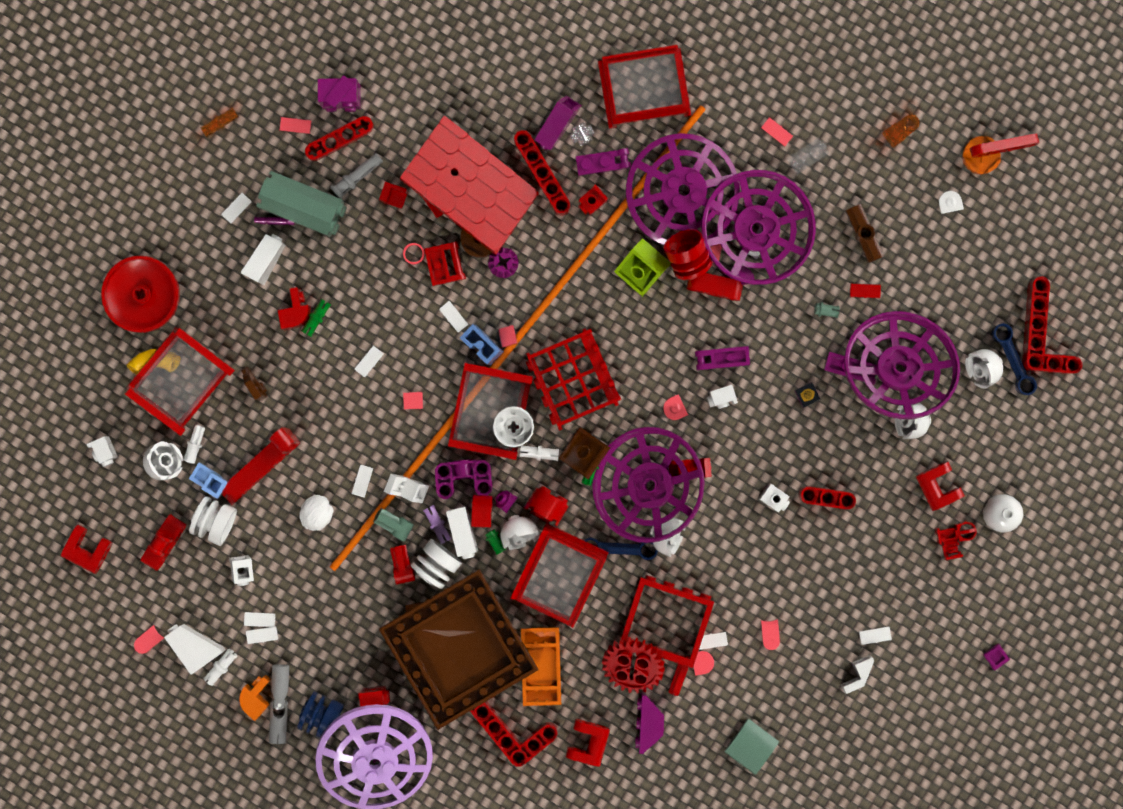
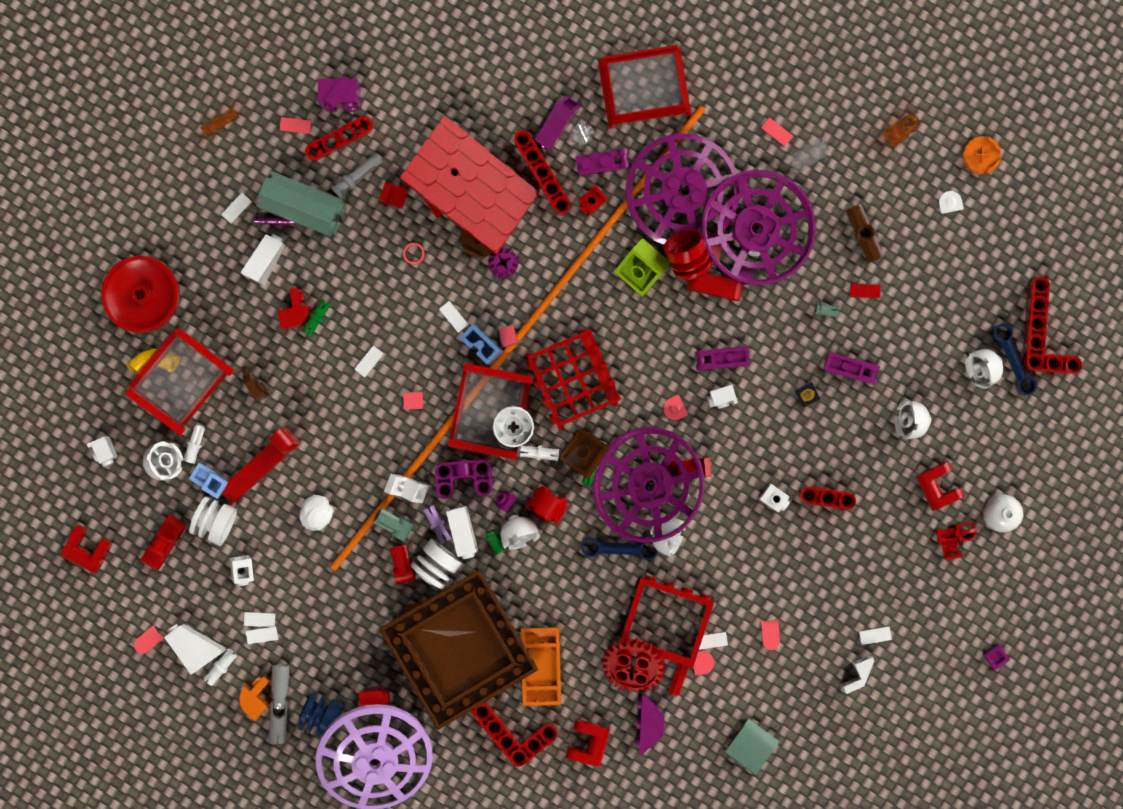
(362, 481): white window -> none
(438, 264): red plate -> none
(482, 511): red brick -> none
(559, 575): piece -> none
(908, 359): magenta dish -> none
(1004, 145): beam -> none

